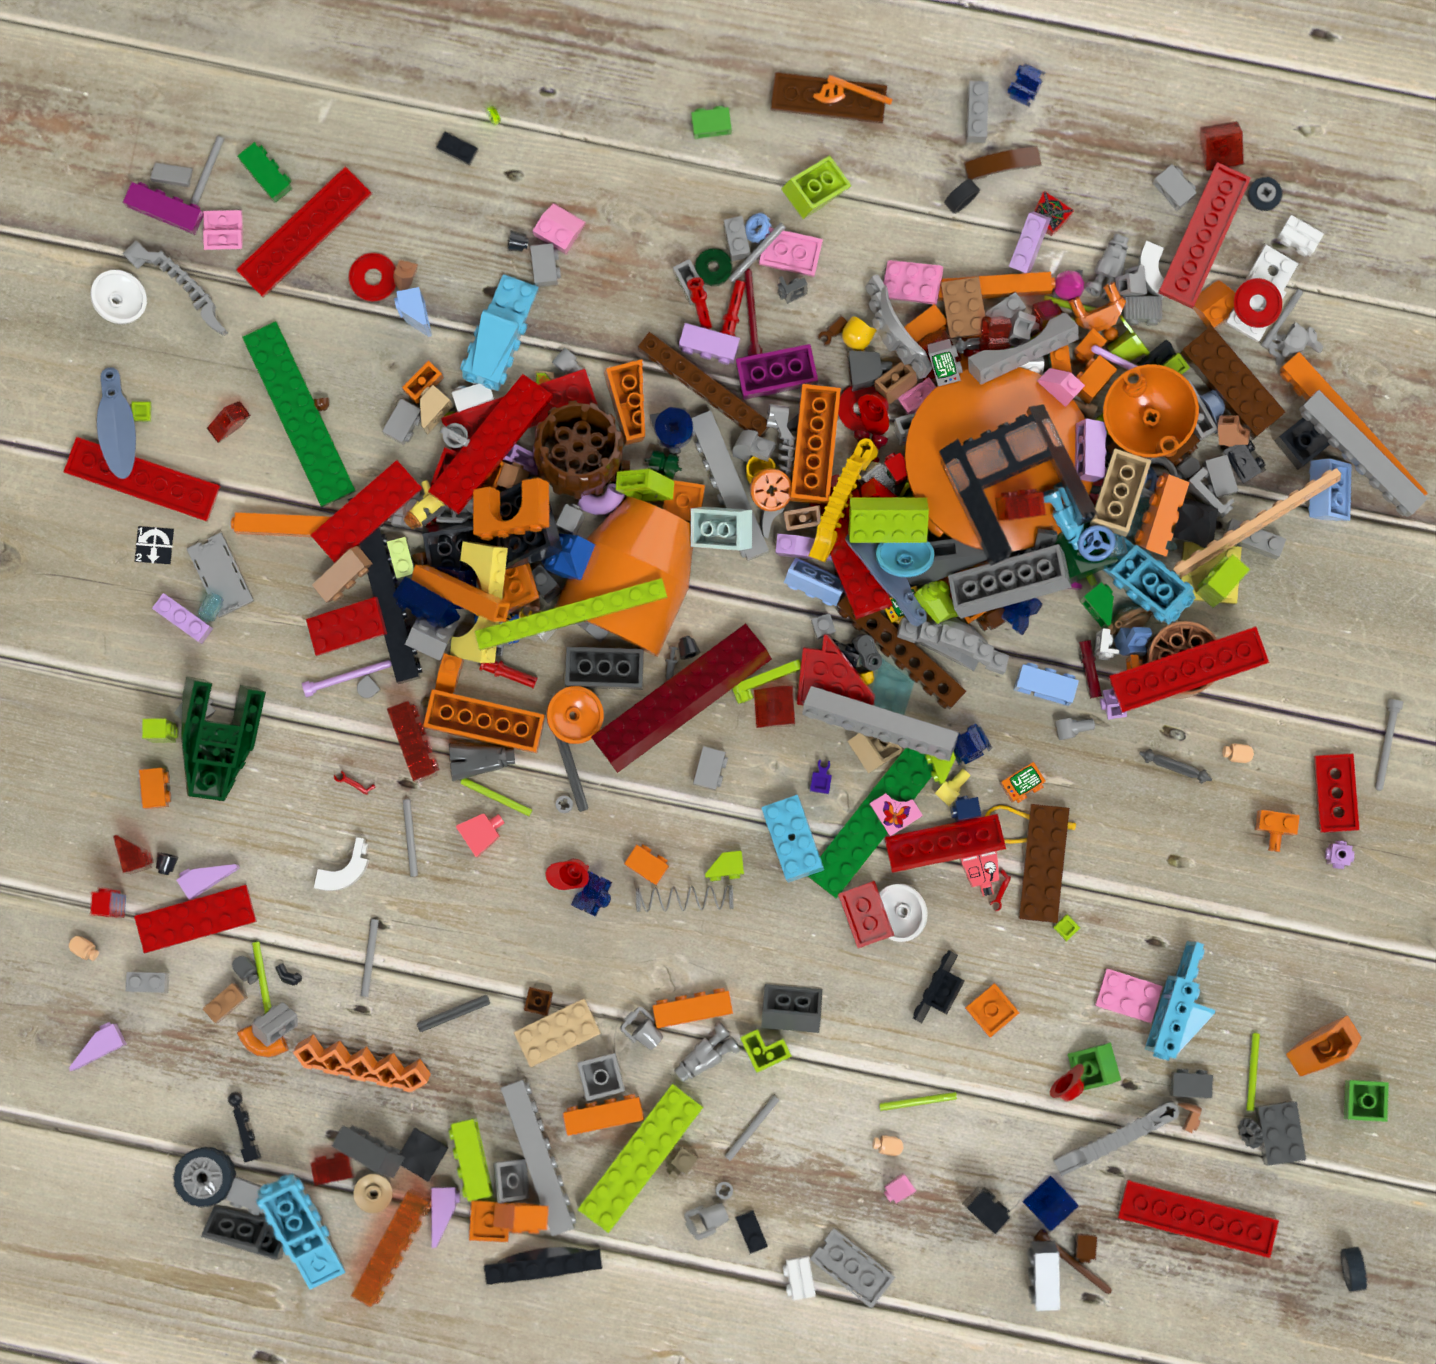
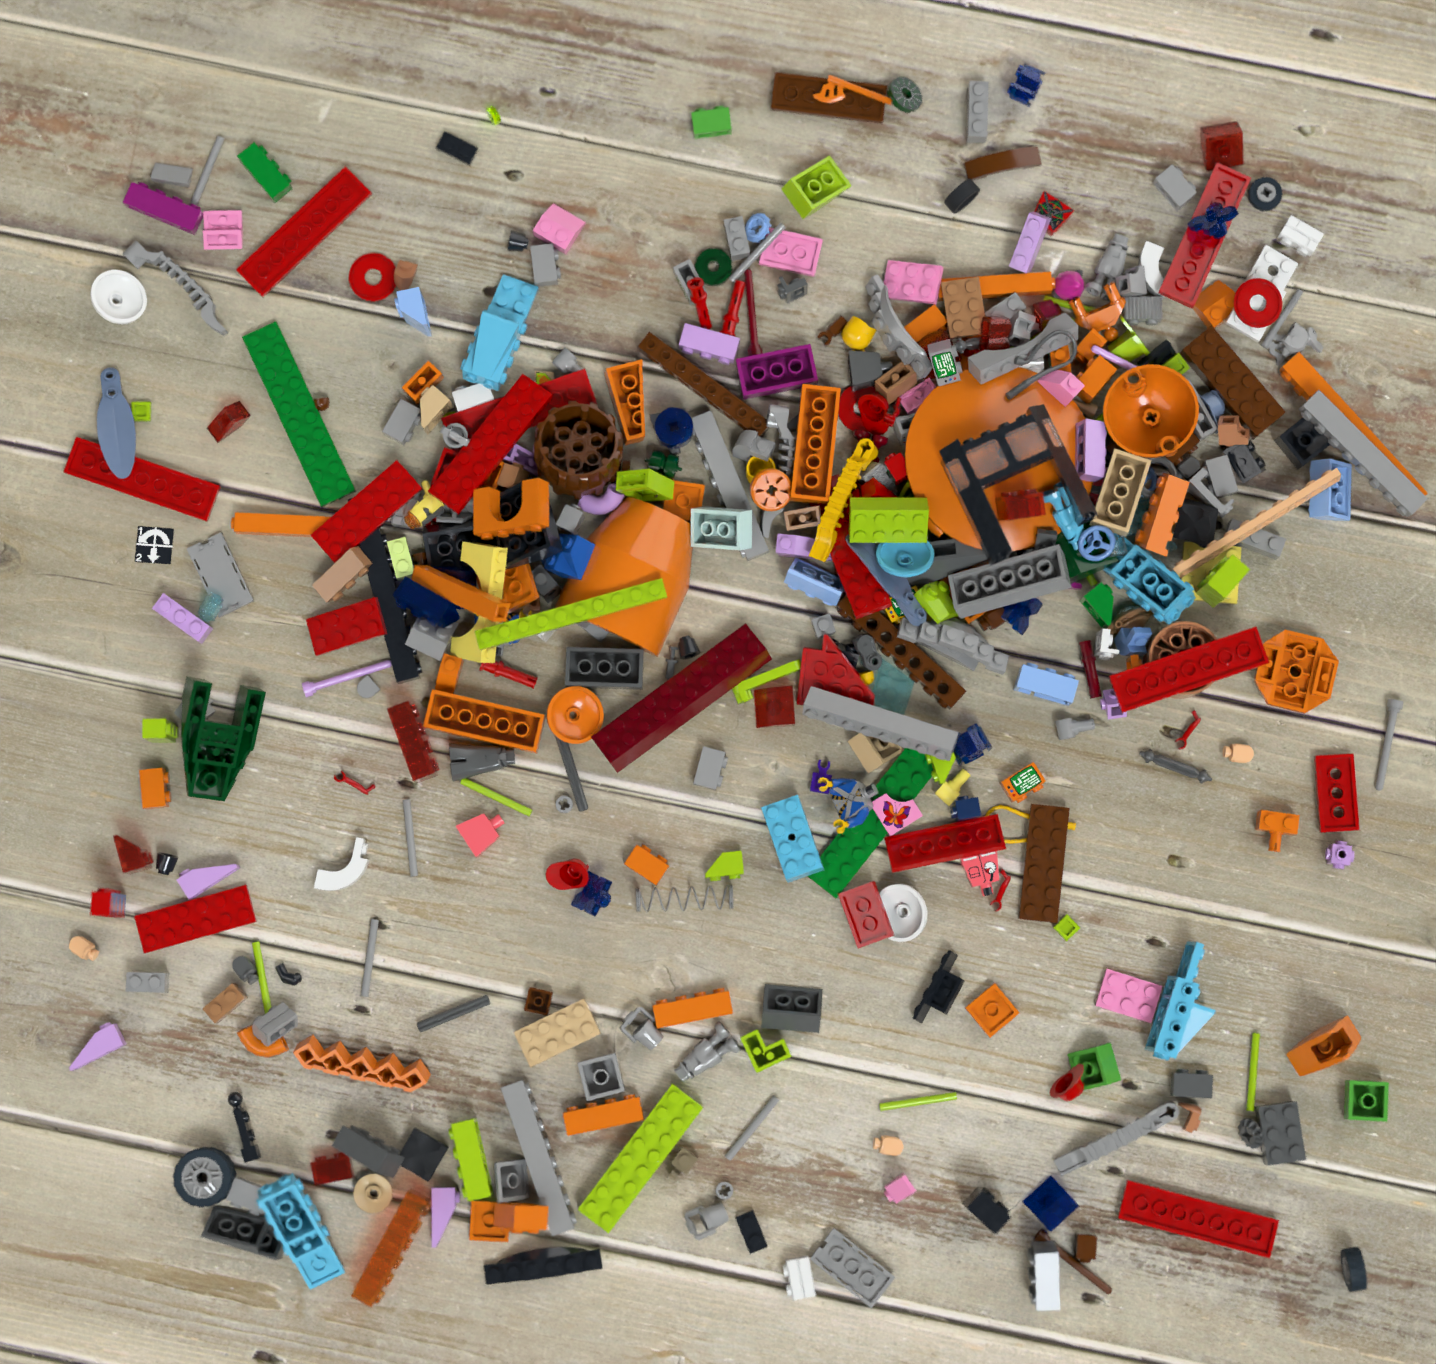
(850, 799): none -> torso
(890, 419): none -> red piece
(908, 87): none -> tile
(1020, 361): none -> dark grey piece
(1189, 730): none -> red piece
(1214, 220): none -> clear blue plant
(1316, 672): none -> orange piece

